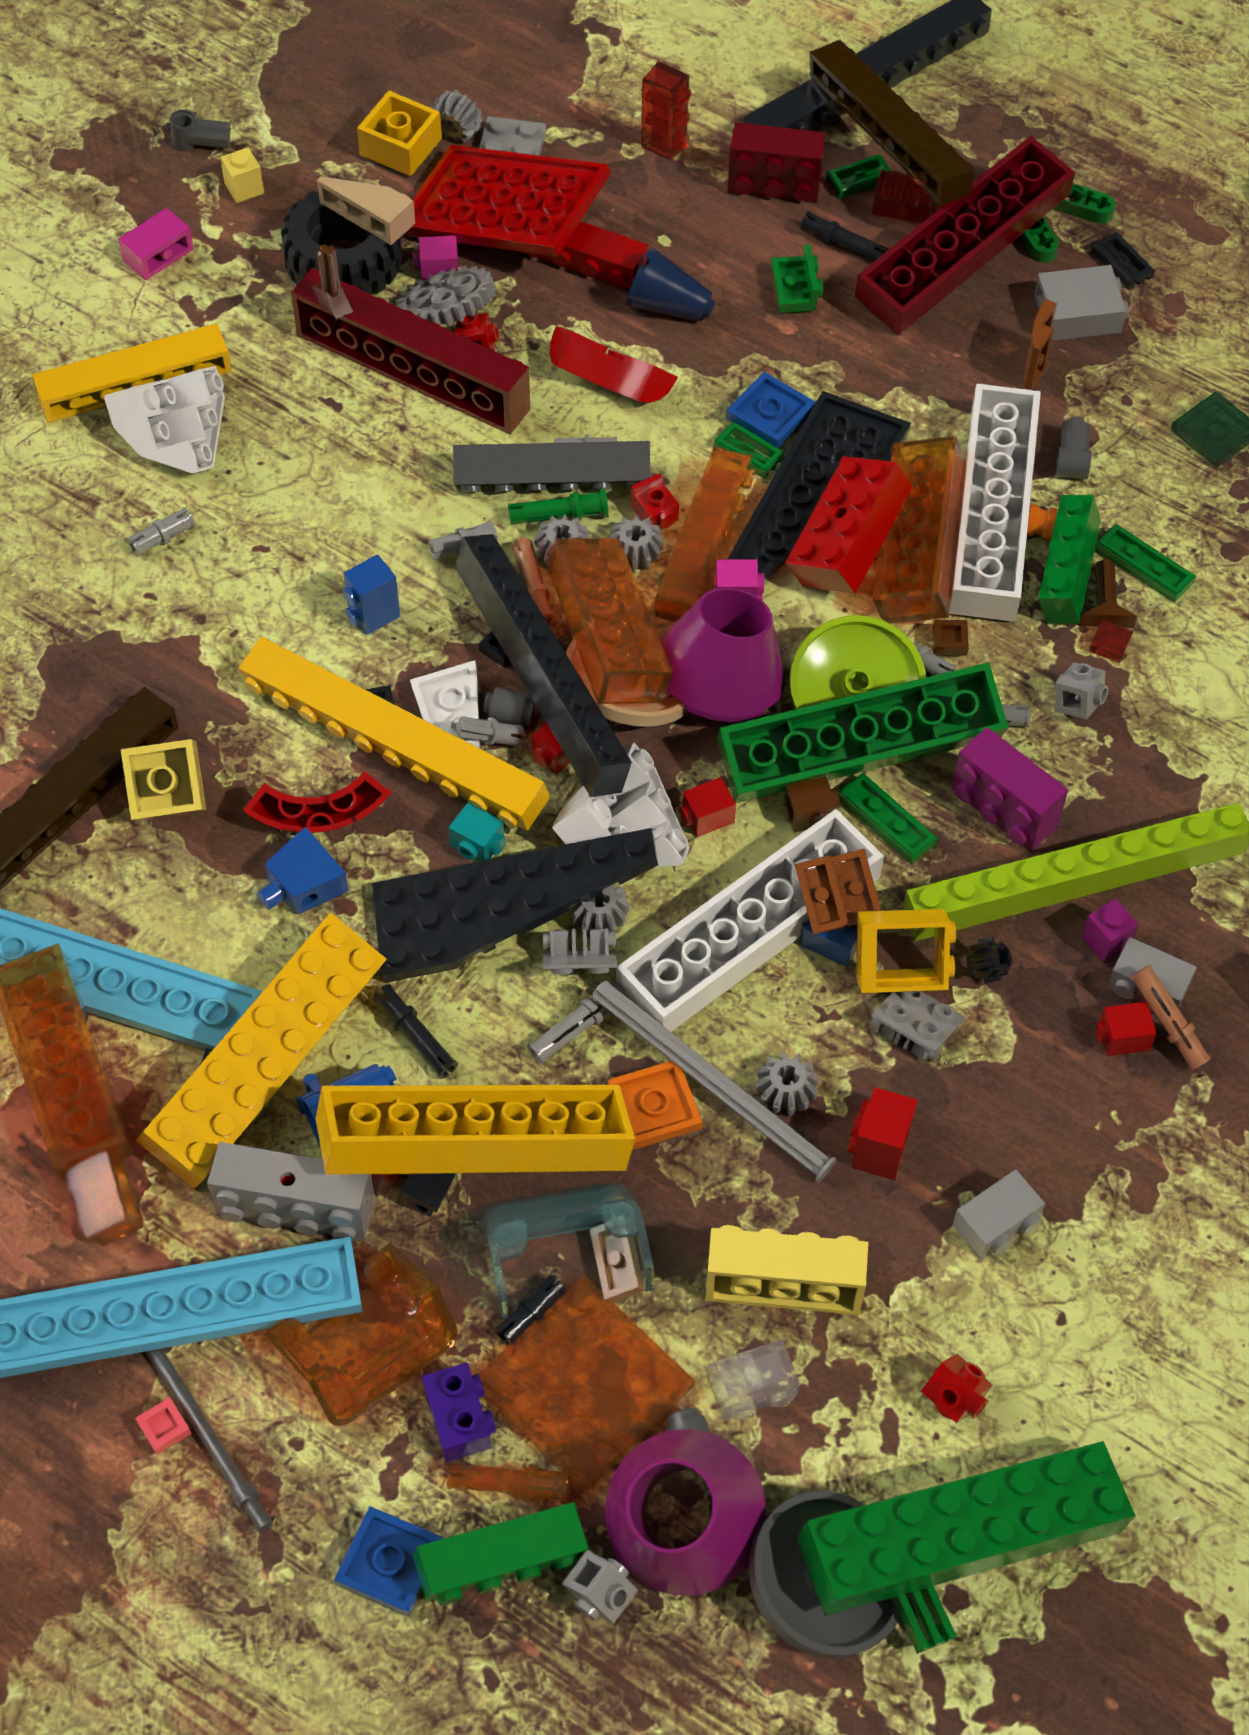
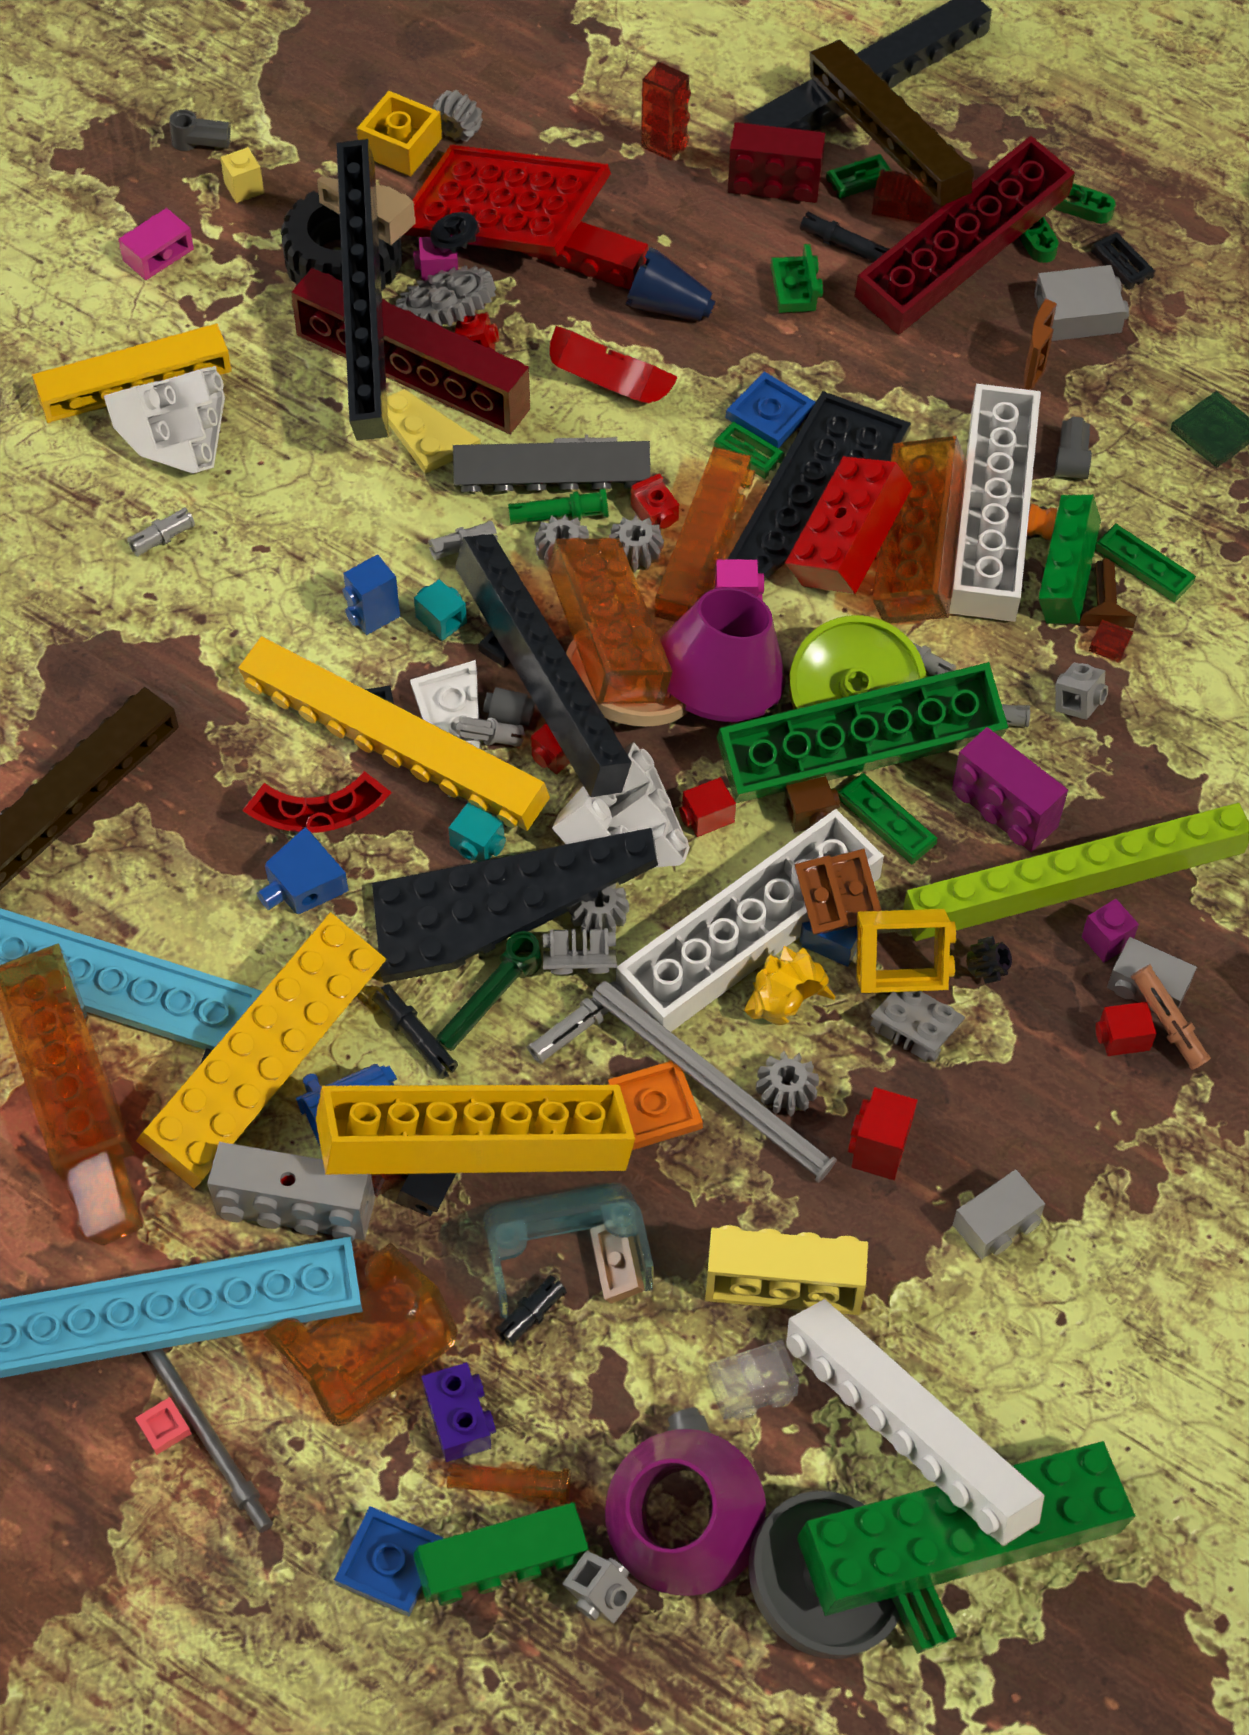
(163, 779): light yellow brick -> none
(329, 285): reddish brown piece -> none
(362, 291): none -> black brick
(425, 431): none -> light yellow wing
(440, 609): none -> teal brick
(453, 224): none -> black gear
(493, 987): none -> dark green axle
(513, 135): light grey plate -> none
(532, 576): nougat pin -> none
(584, 1383): clear orange plate -> none
(785, 985): none -> yellow hair
(915, 1422): none -> white brick
(950, 637): reddish brown plate -> none
(958, 1389): red brick -> none

